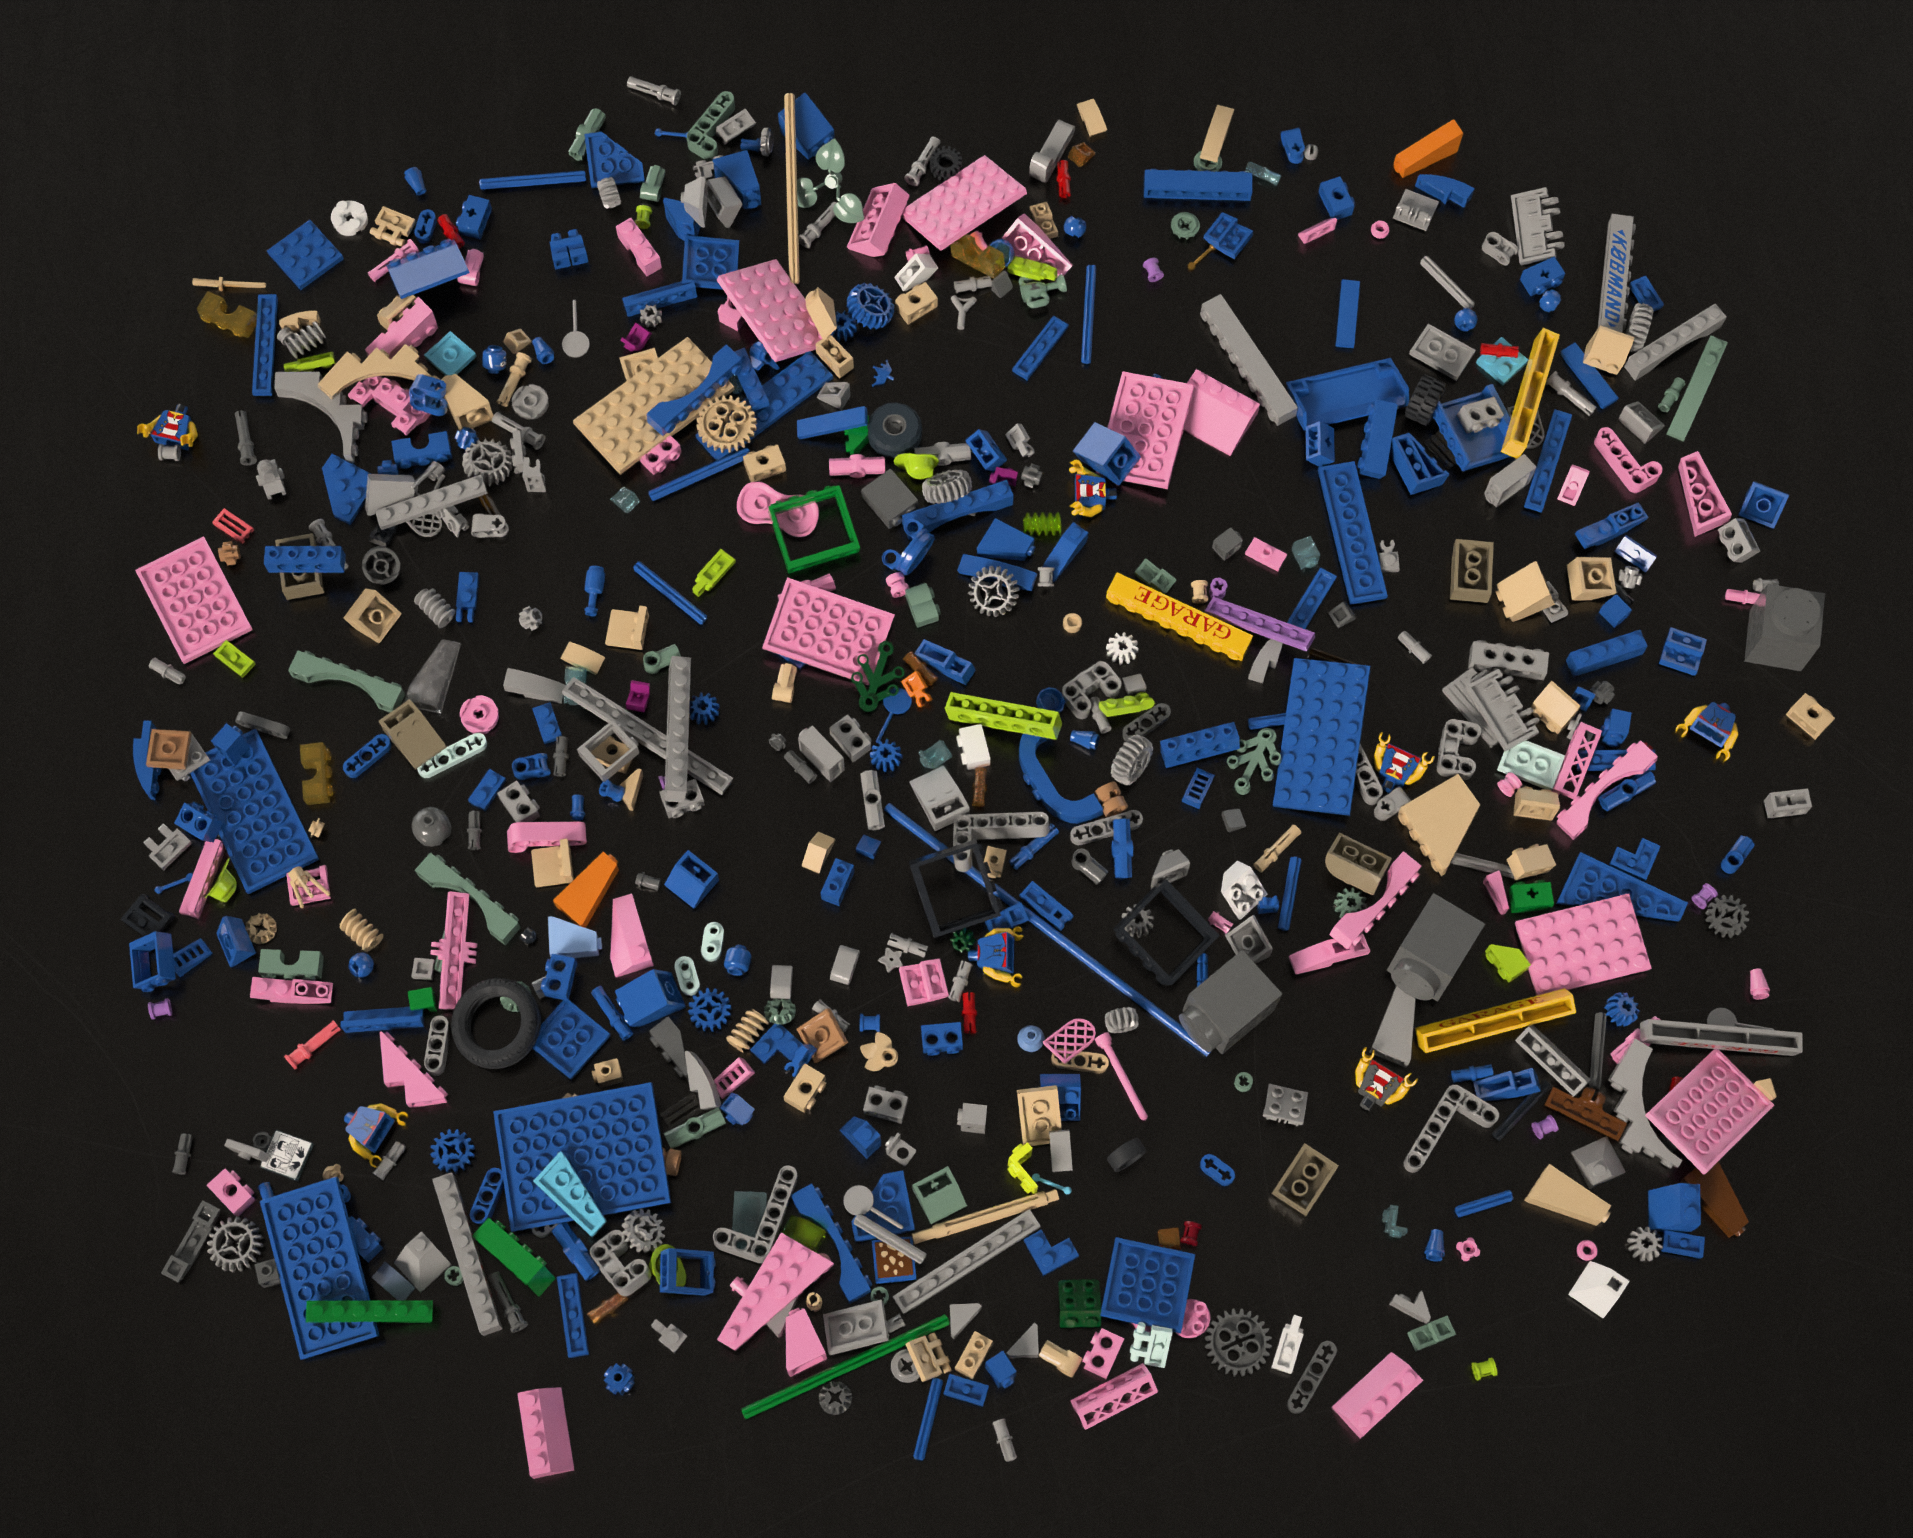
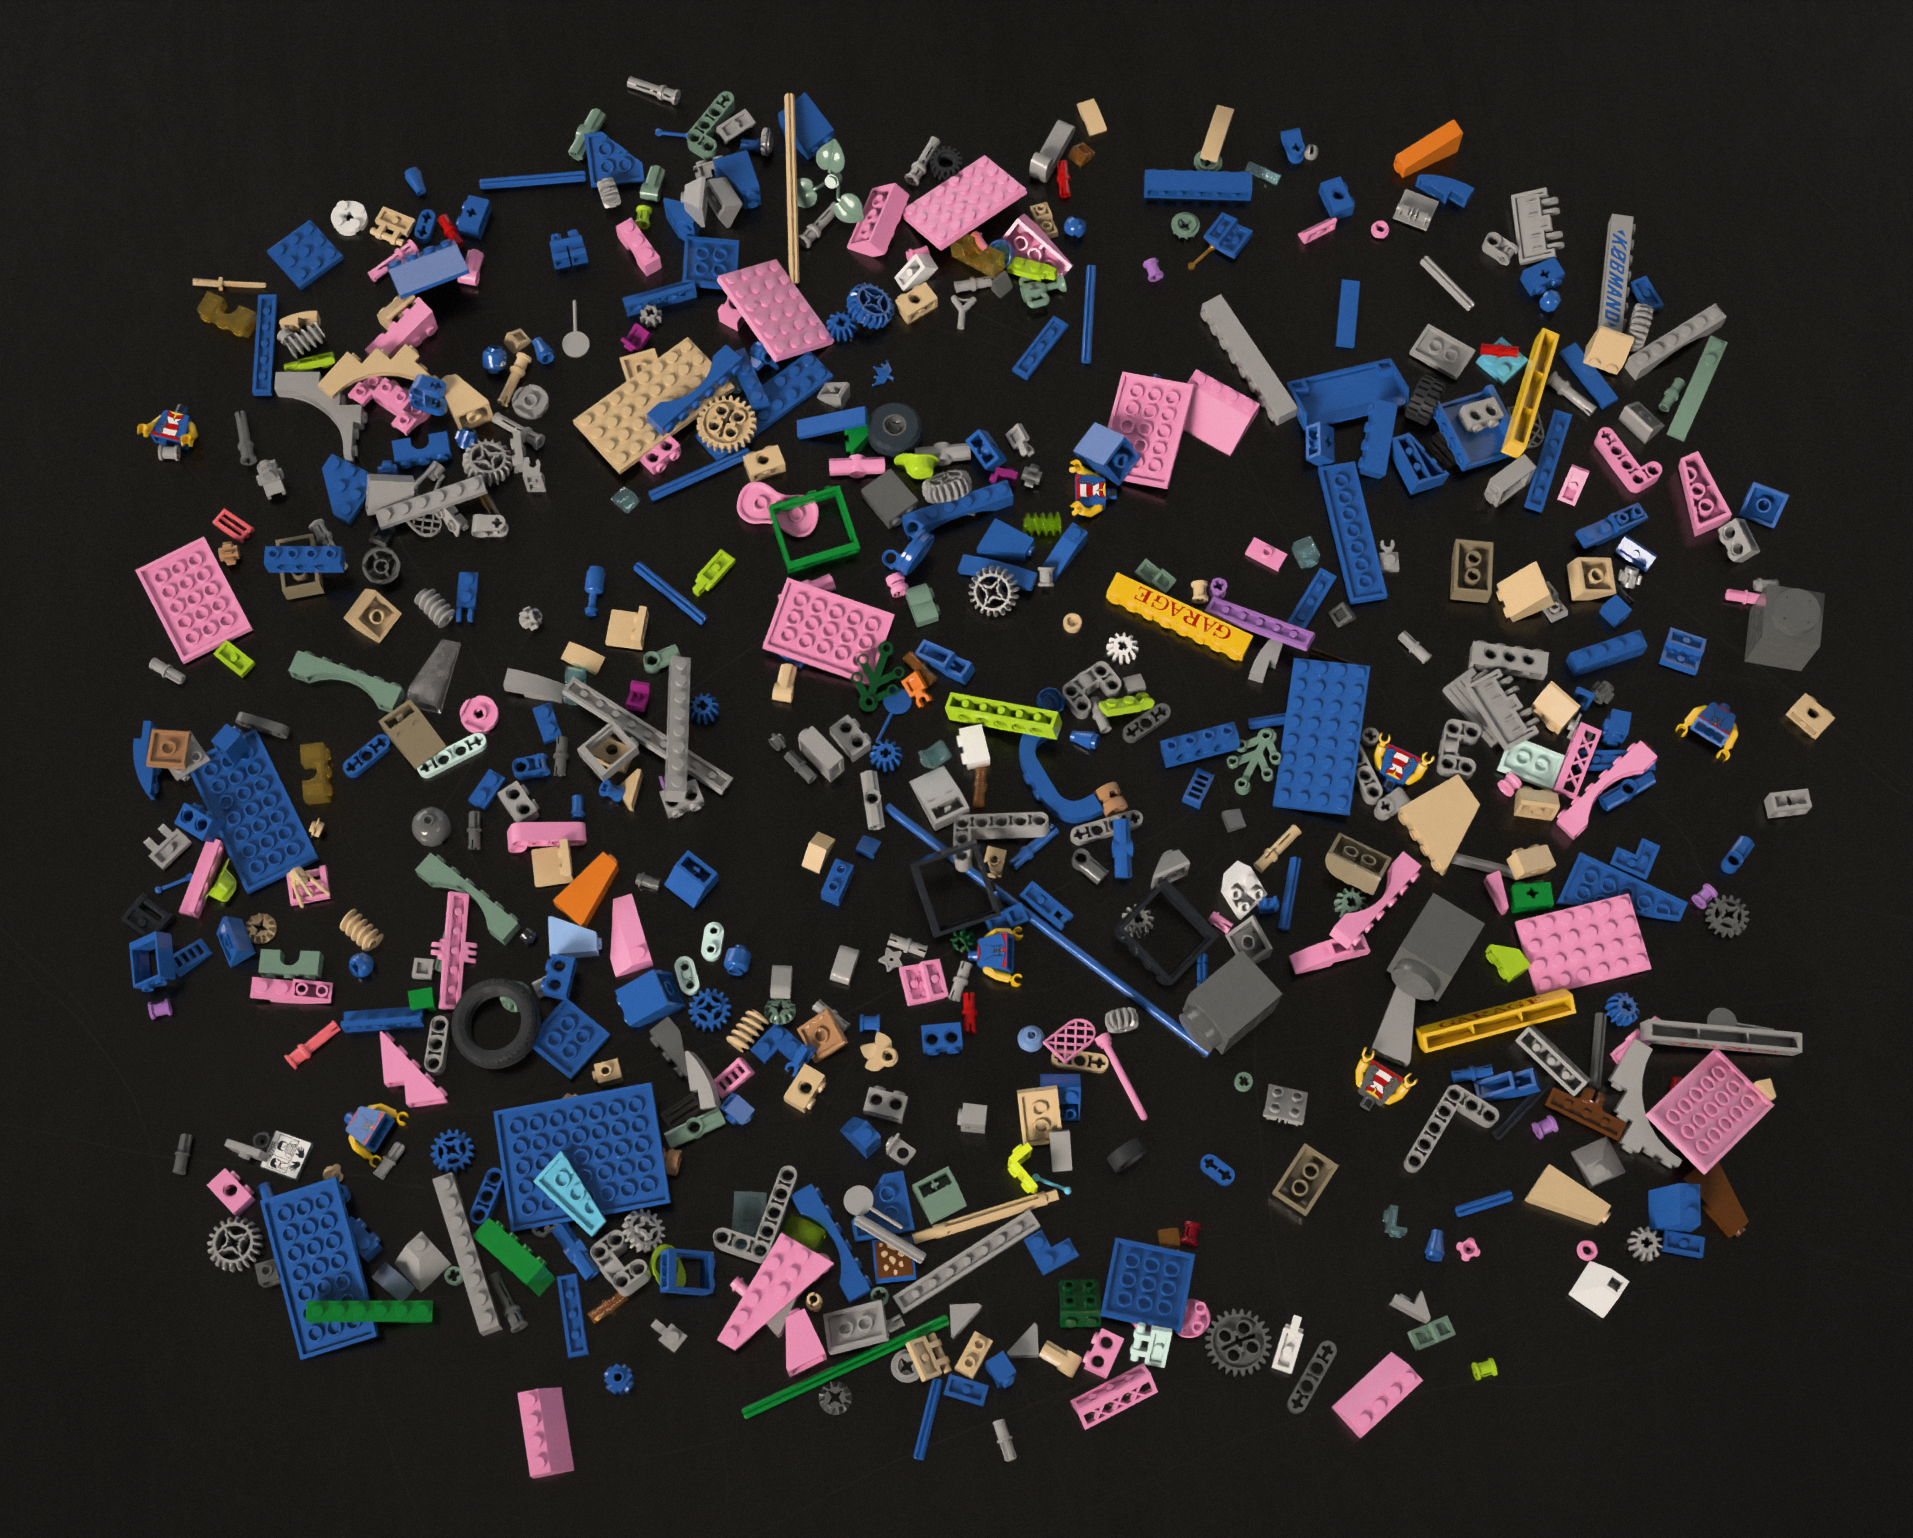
(192, 1243): dark grey slope -> none
(450, 355): medium azure plate -> none
(616, 1019): blue pin -> none
(821, 311): tan slope -> none
(834, 356): tan brick -> none
(1131, 759): light grey gear -> none
(1227, 543): dark grey brick -> none
(1365, 740): none -> light grey bush
(1465, 319): blue piece -> none
(1758, 985): bright pink cone -> none

